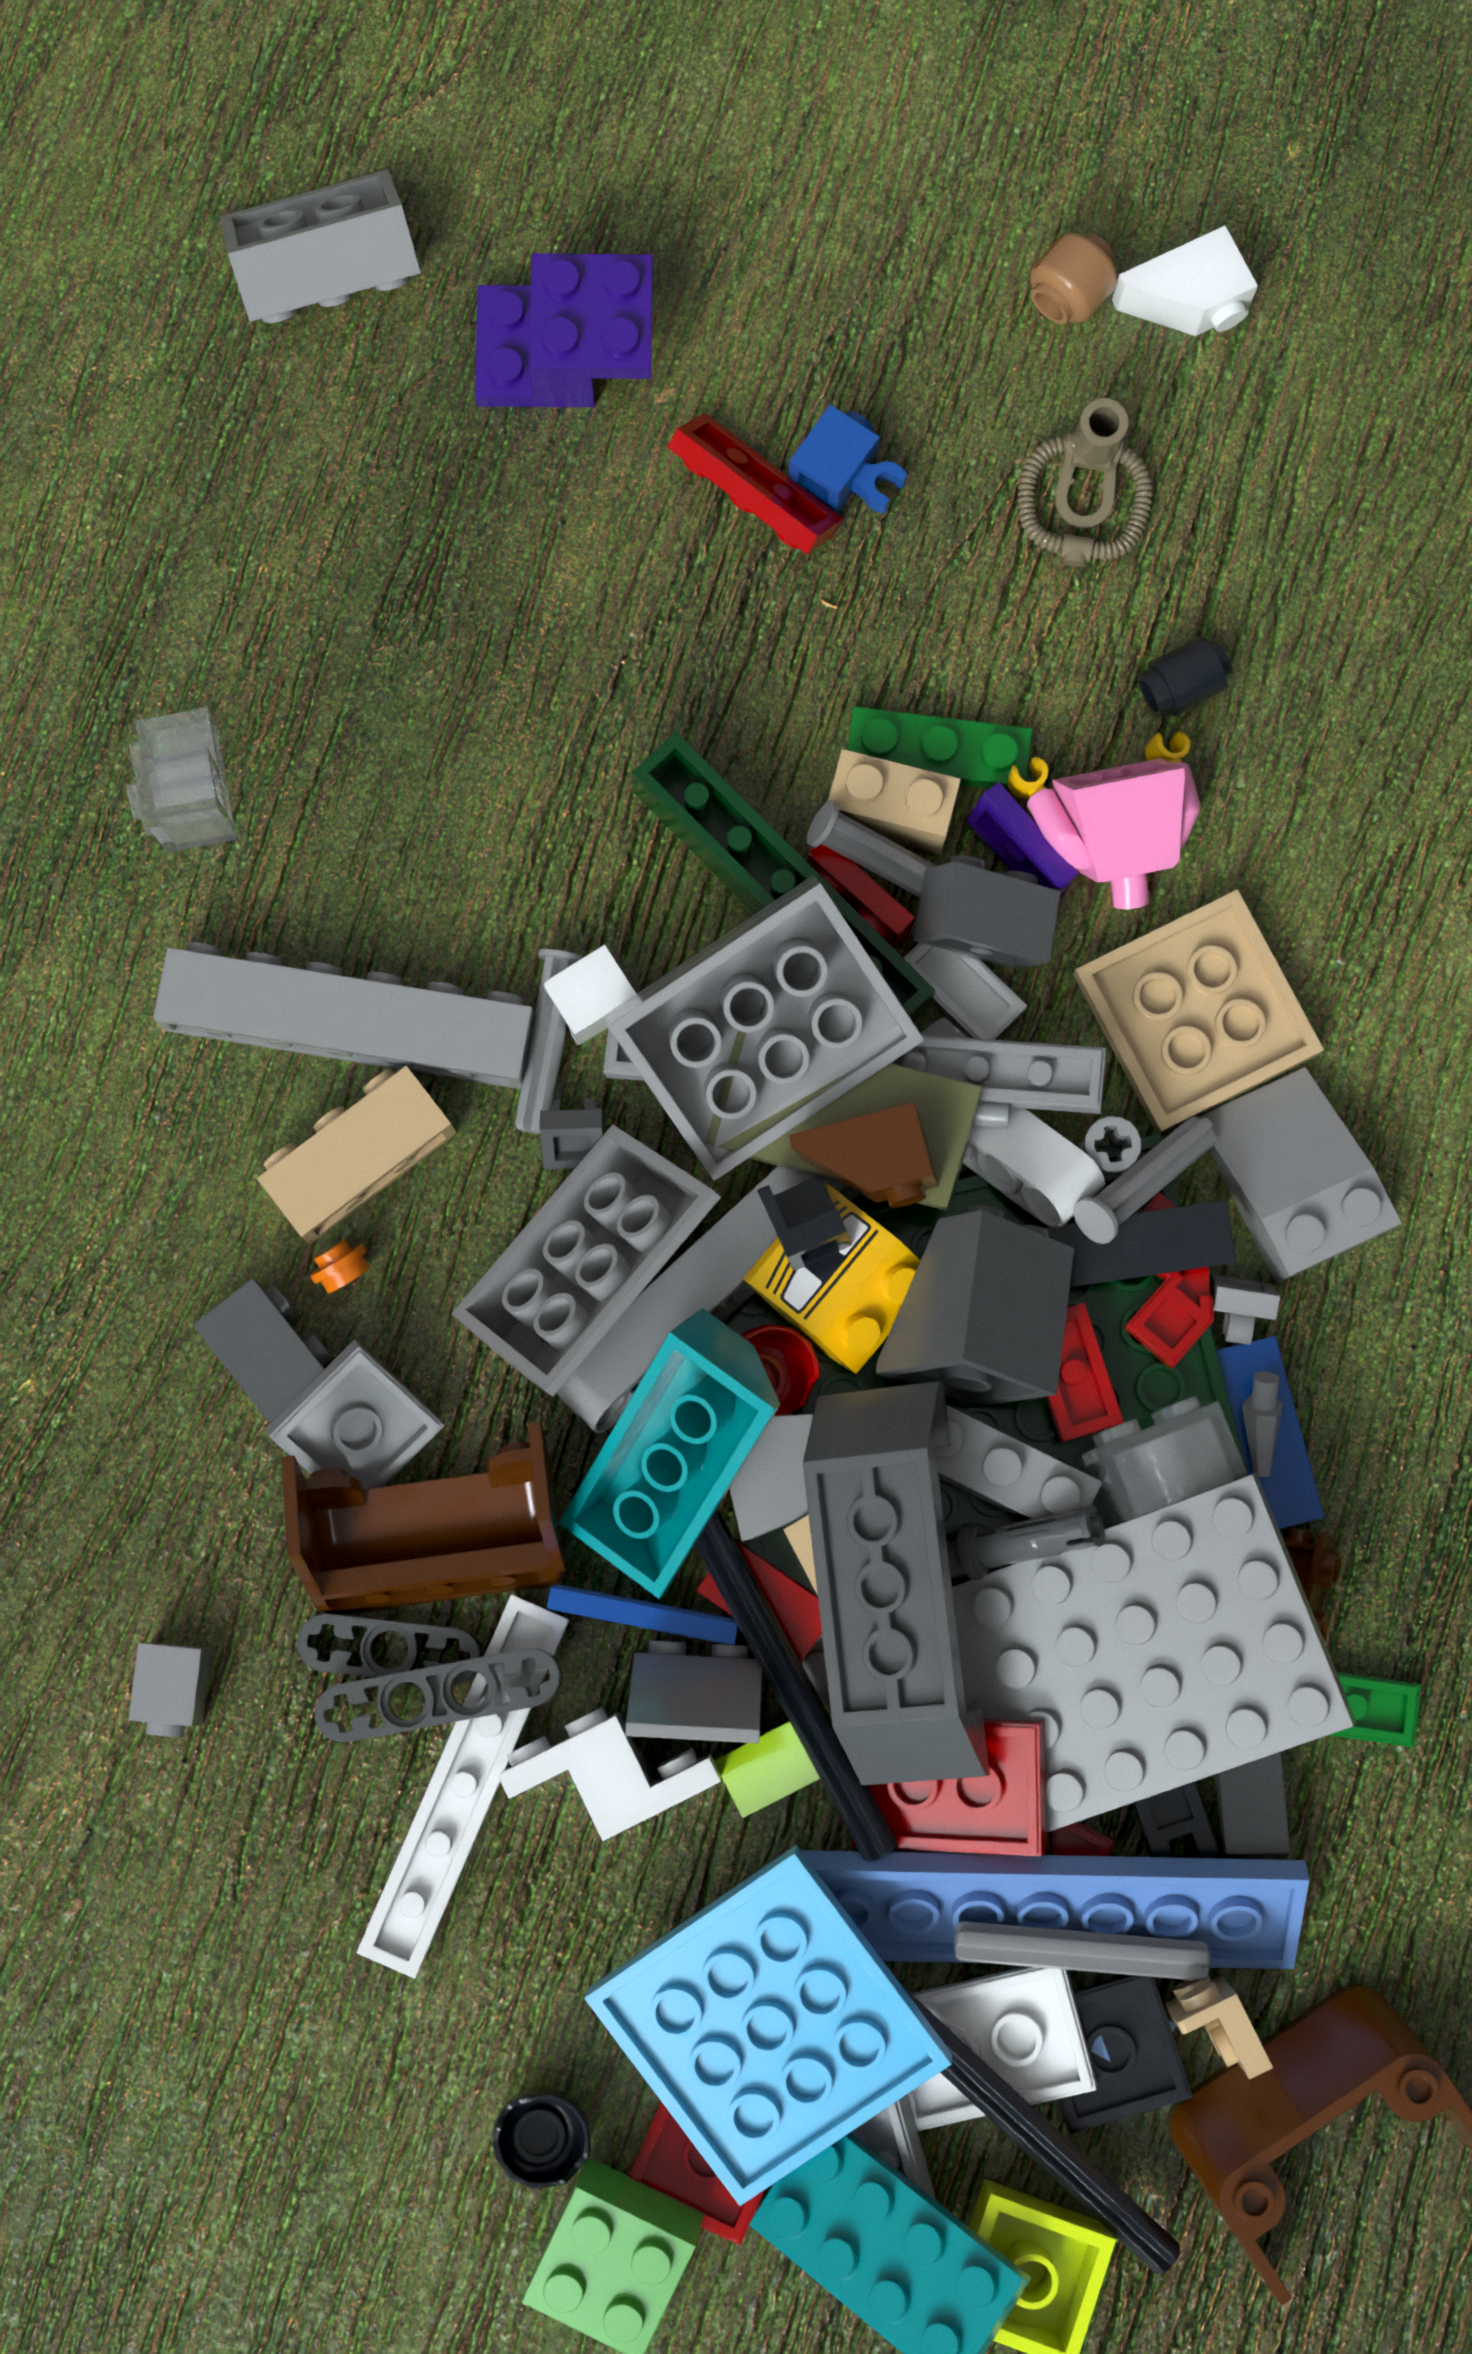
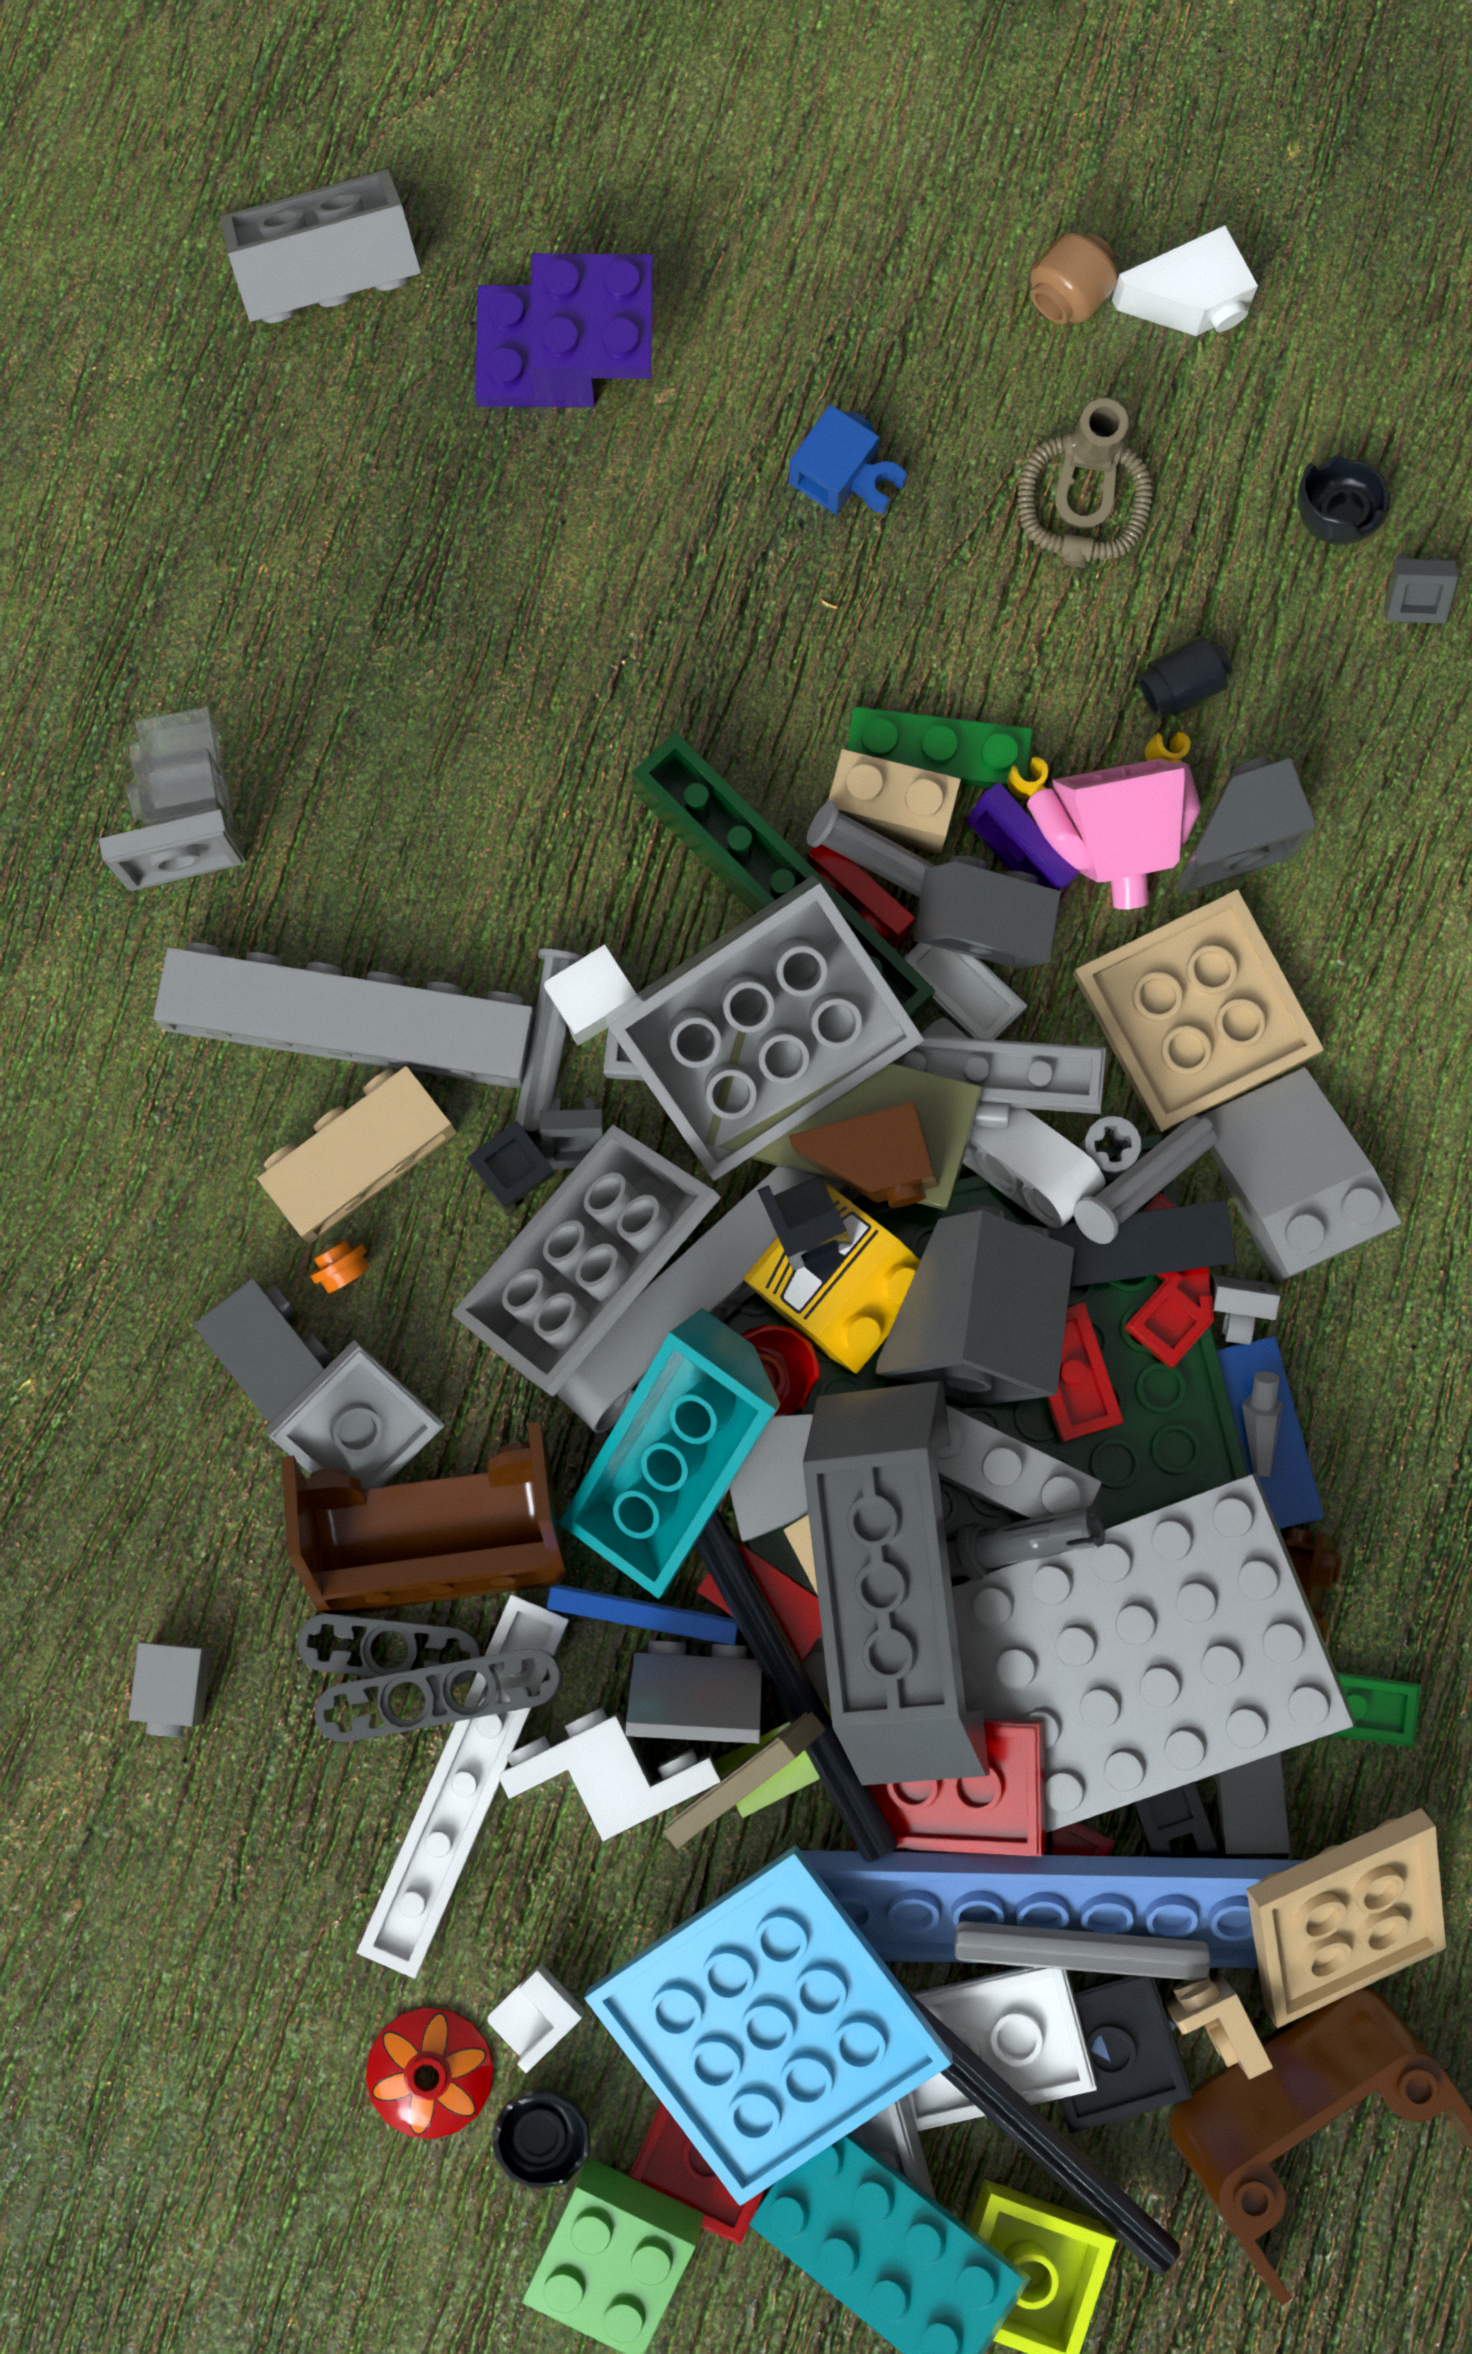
(172, 850): none -> light grey tile
(450, 2046): none -> red dish
(510, 1166): none -> black panel
(535, 2016): none -> white panel
(743, 1779): none -> dark tan tile
(754, 483): red plate -> none
(1157, 1466): clear brick -> none
(1252, 826): none -> dark grey slope
(1343, 500): none -> black hair
(1347, 1917): none -> tan plate
(1420, 590): none -> dark grey tile

